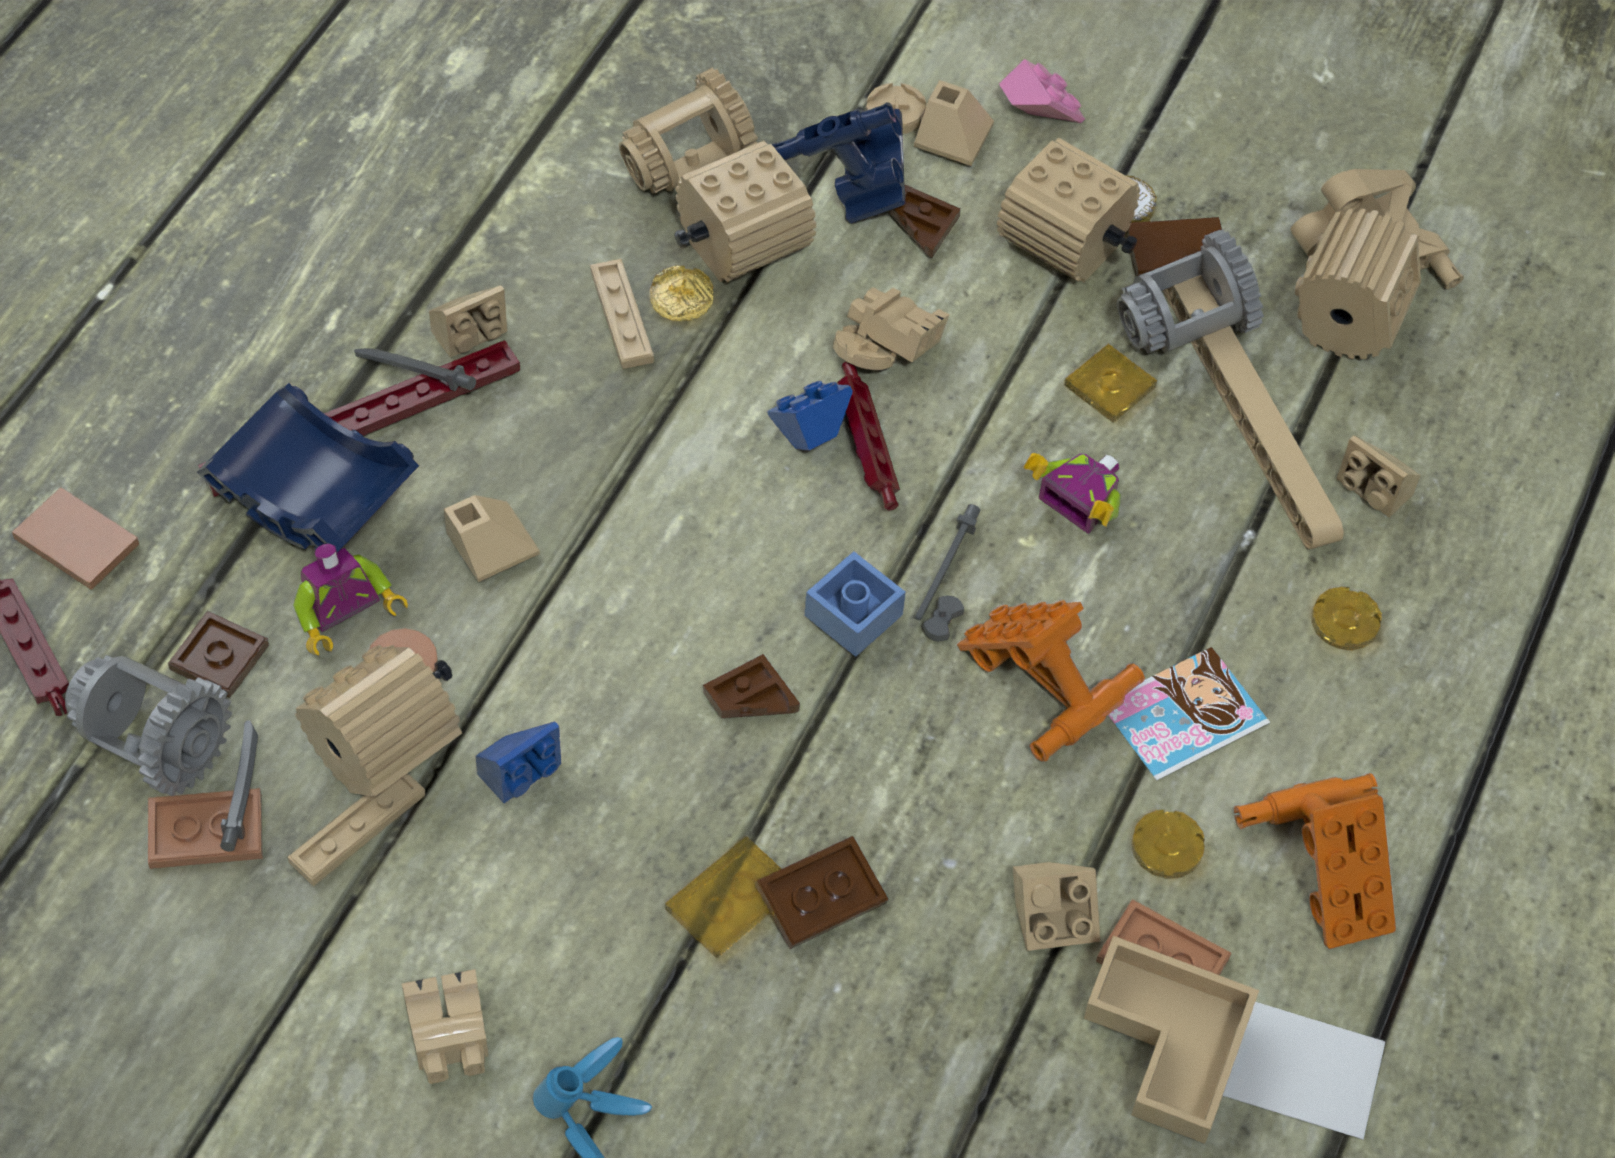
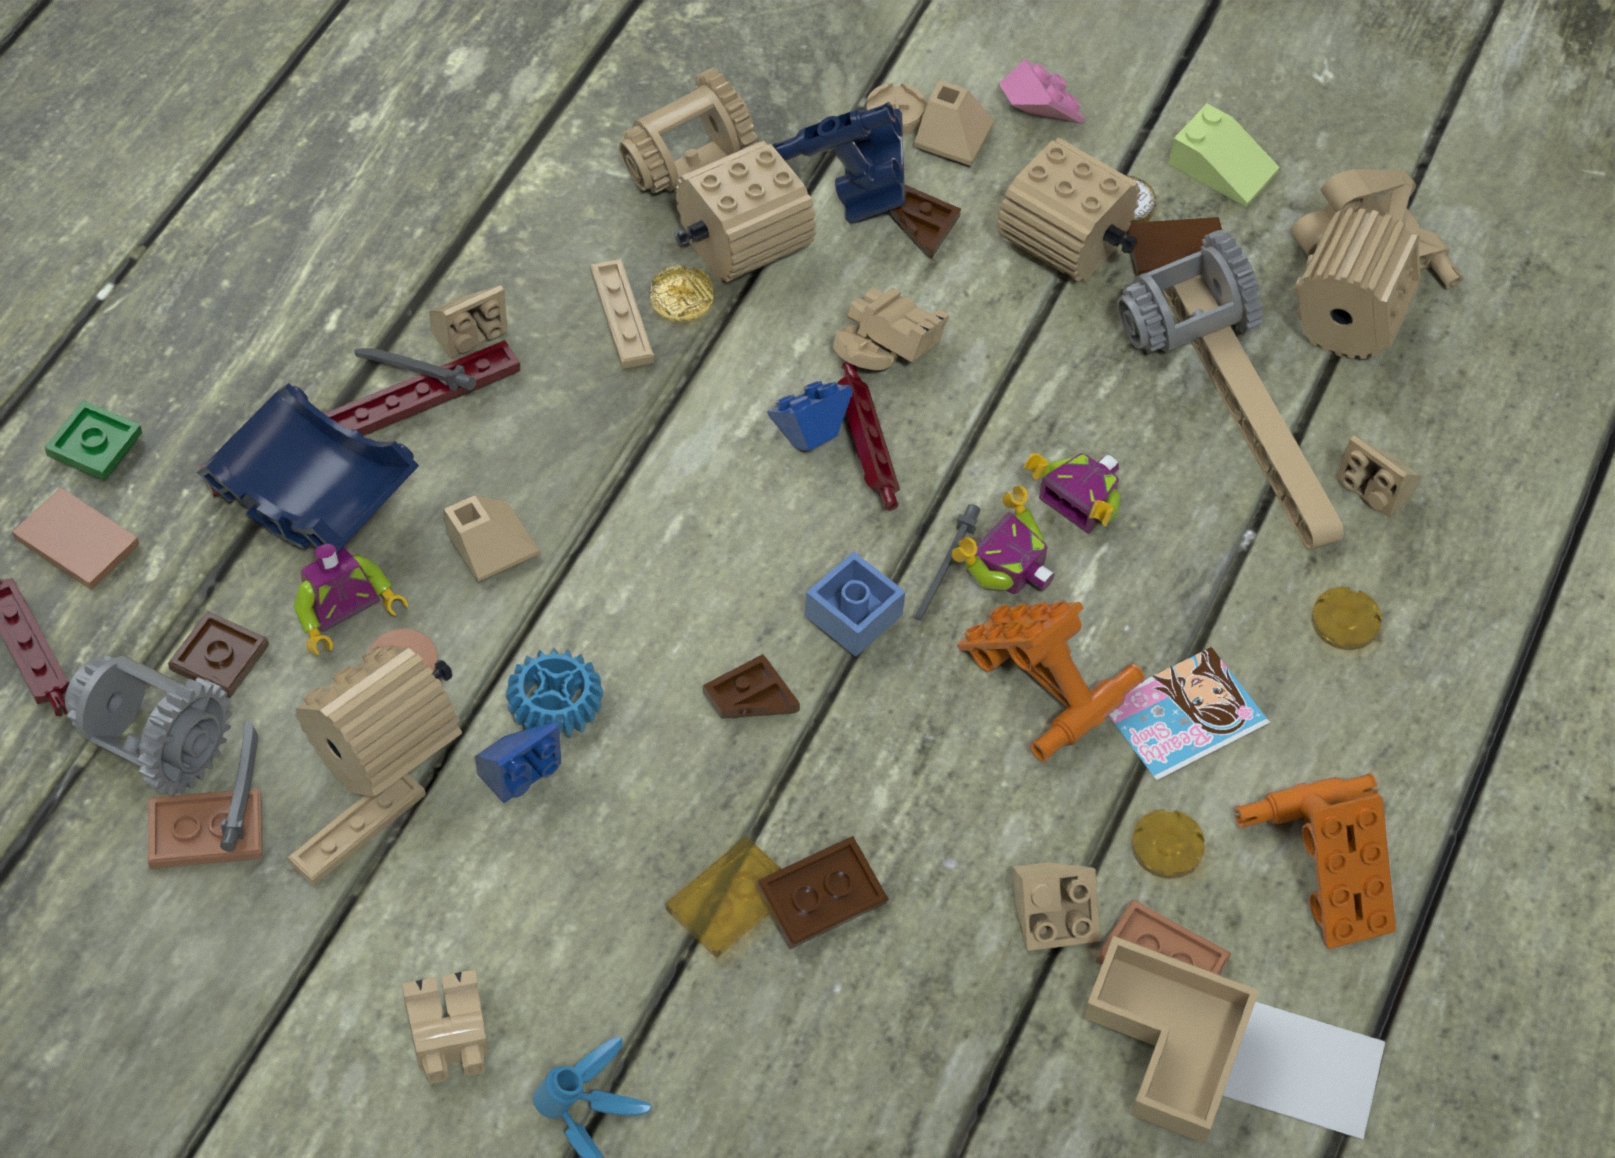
(93, 440): none -> green plate
(557, 682): none -> dark azure gear
(947, 609): dark grey piece -> none
(1009, 552): none -> torso
(1110, 383): clear yellow tile -> none
(1222, 156): none -> yellowish green slope

